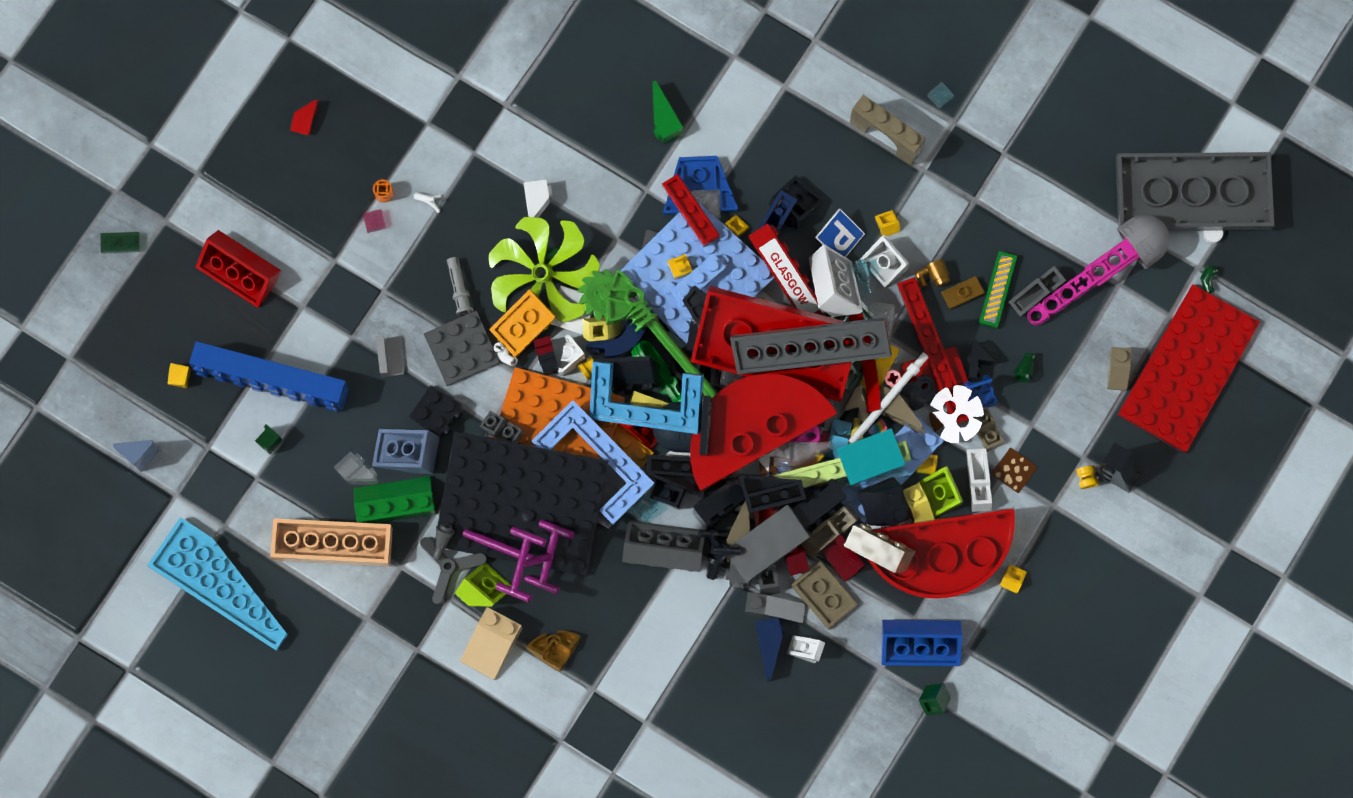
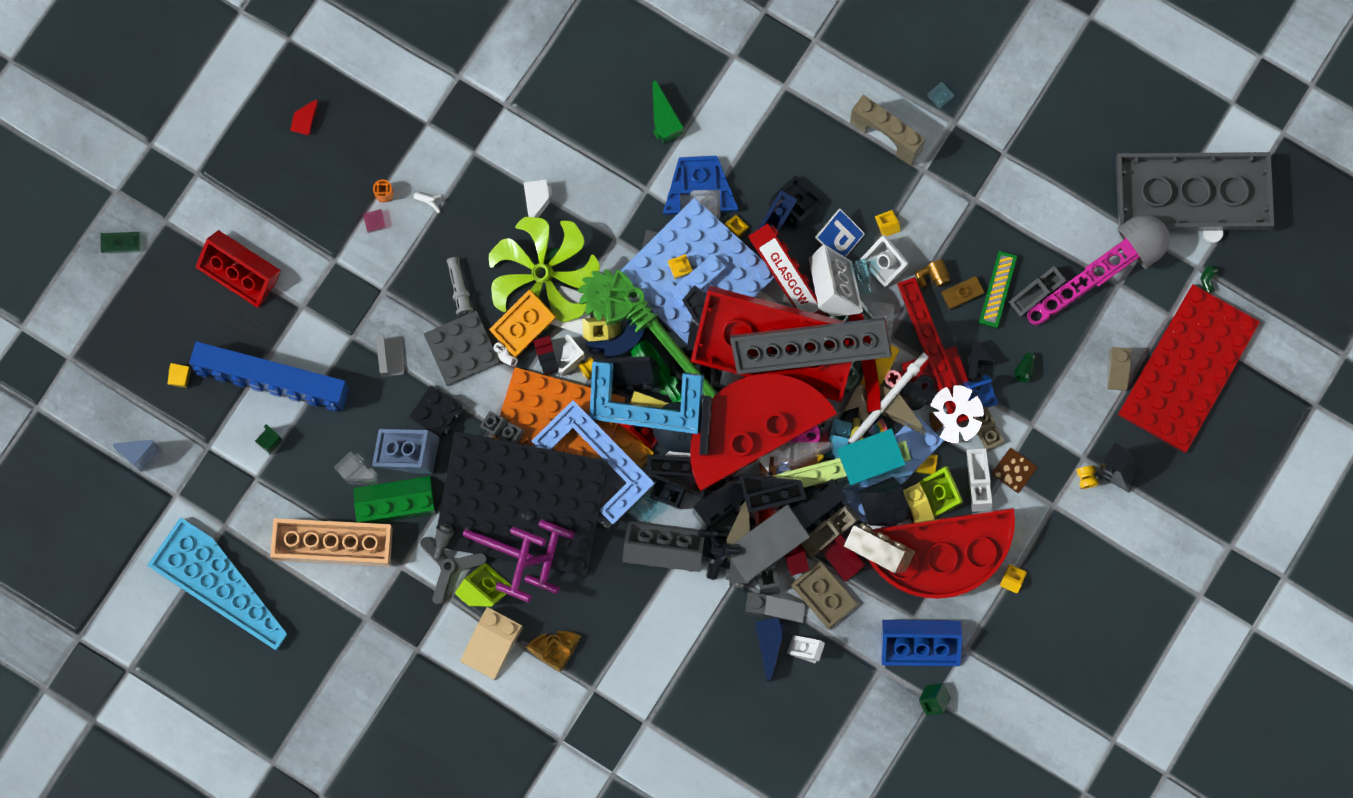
(690, 210): red tile -> none

